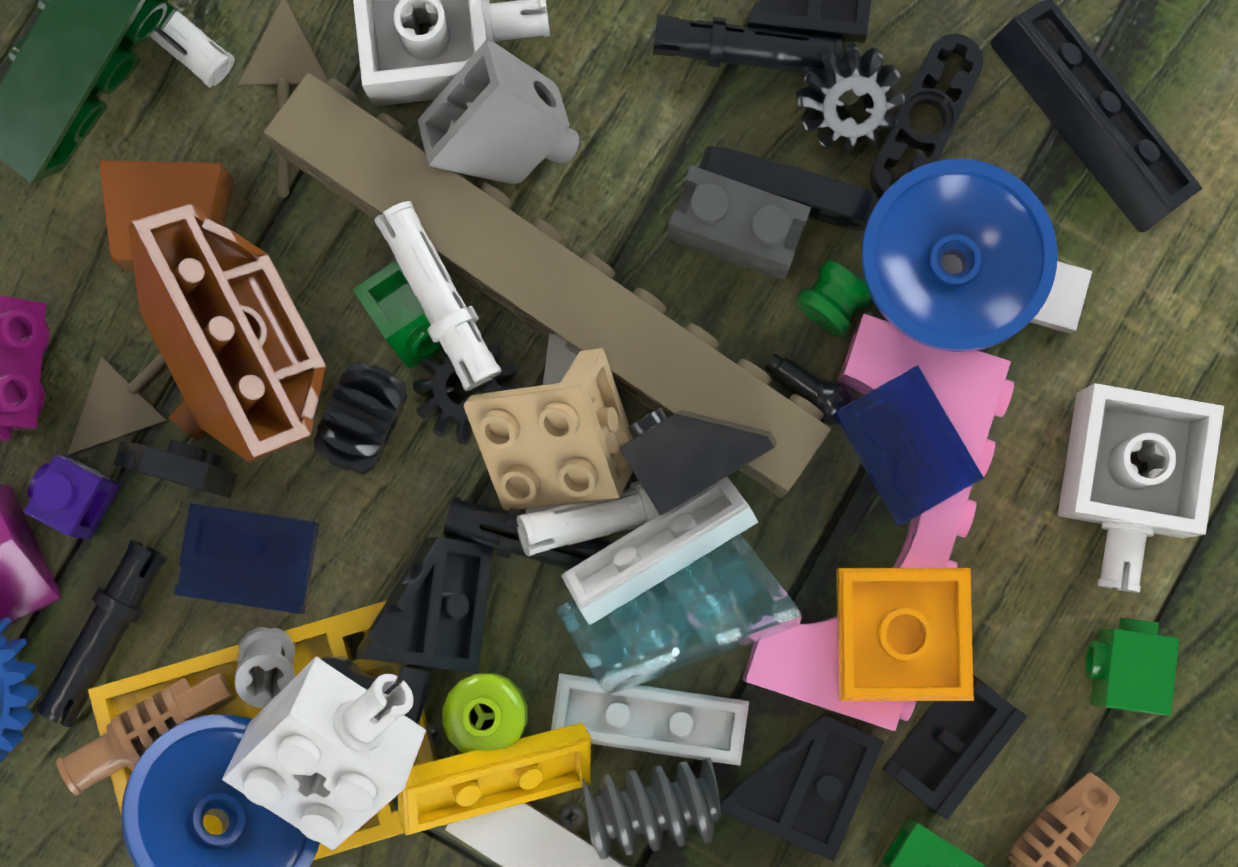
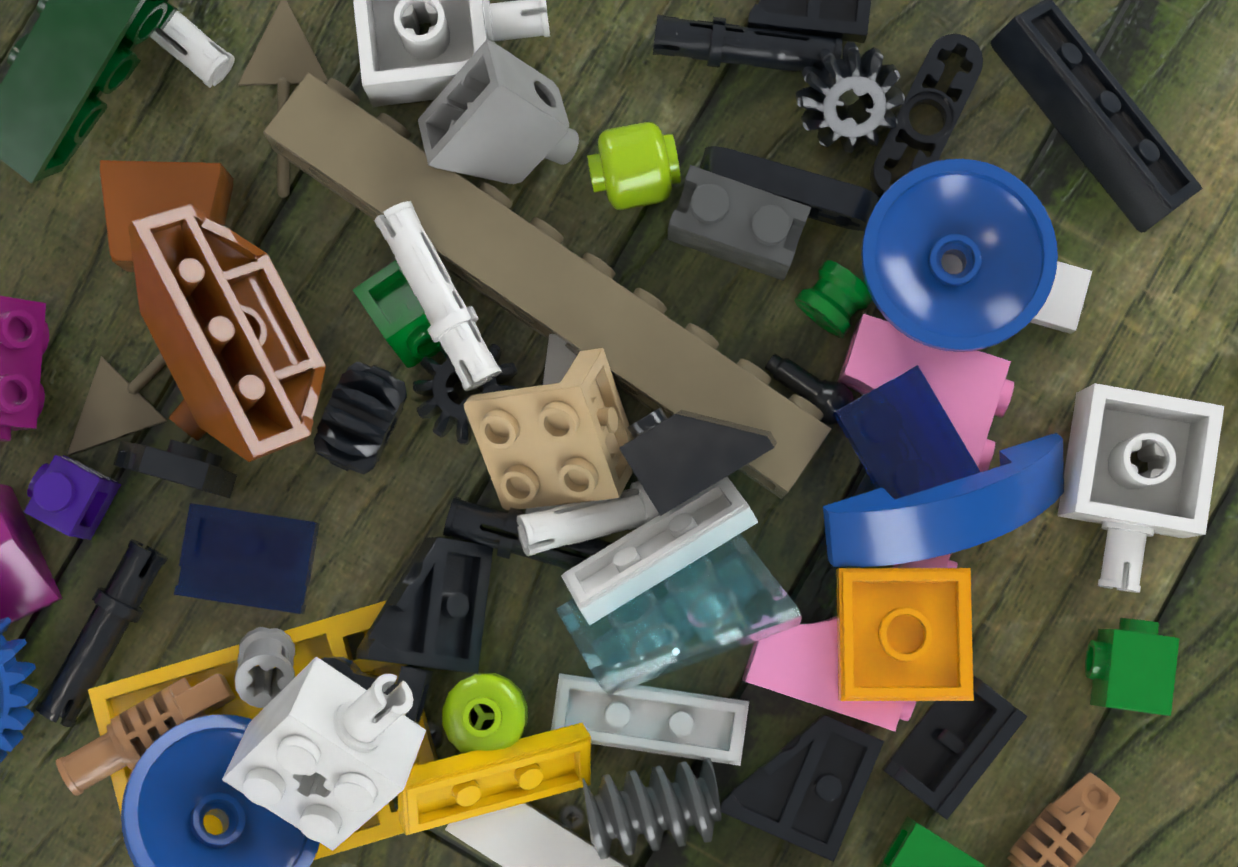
(635, 165): none -> lime head
(948, 517): none -> blue slope

